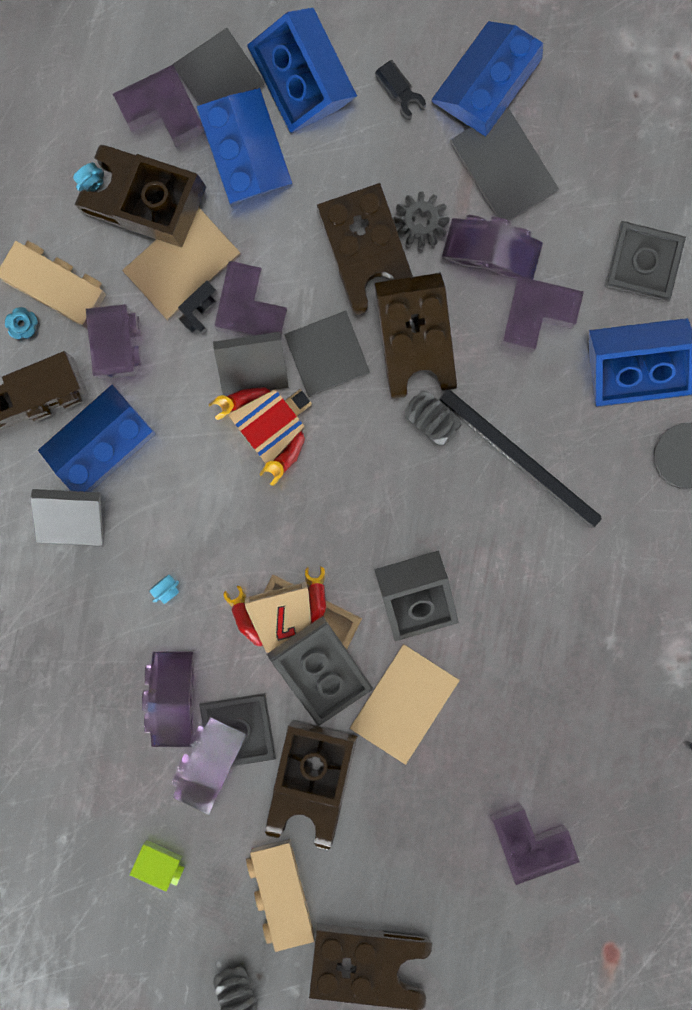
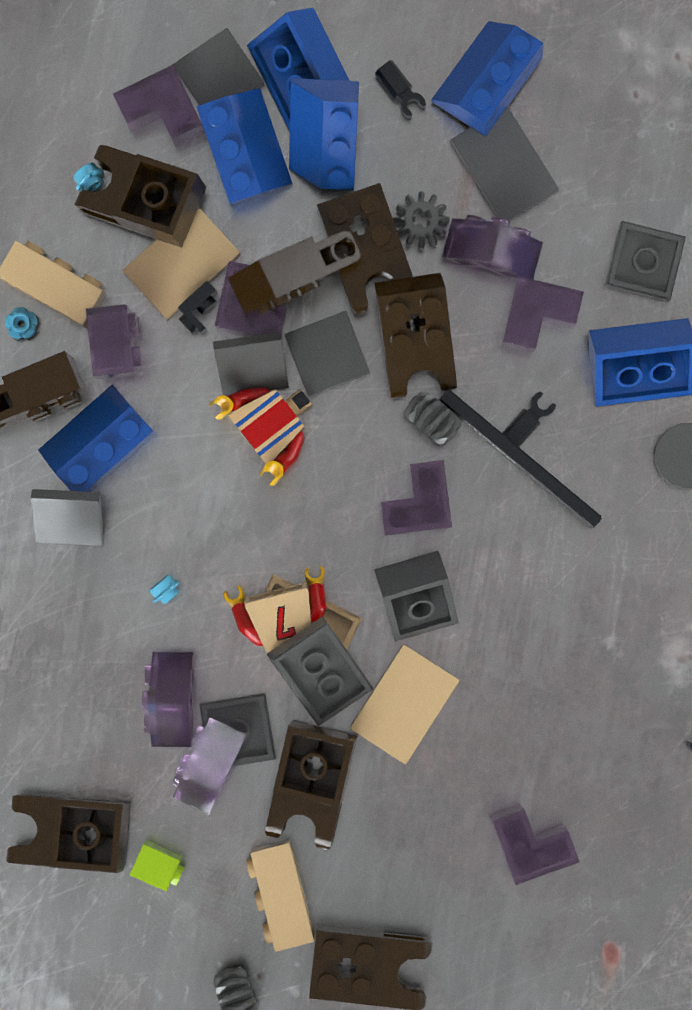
(61, 833): none -> dark brown brick
(291, 272): none -> dark brown brick
(324, 131): none -> blue slope
(428, 507): none -> clear purple brick
(527, 421): none -> black bar

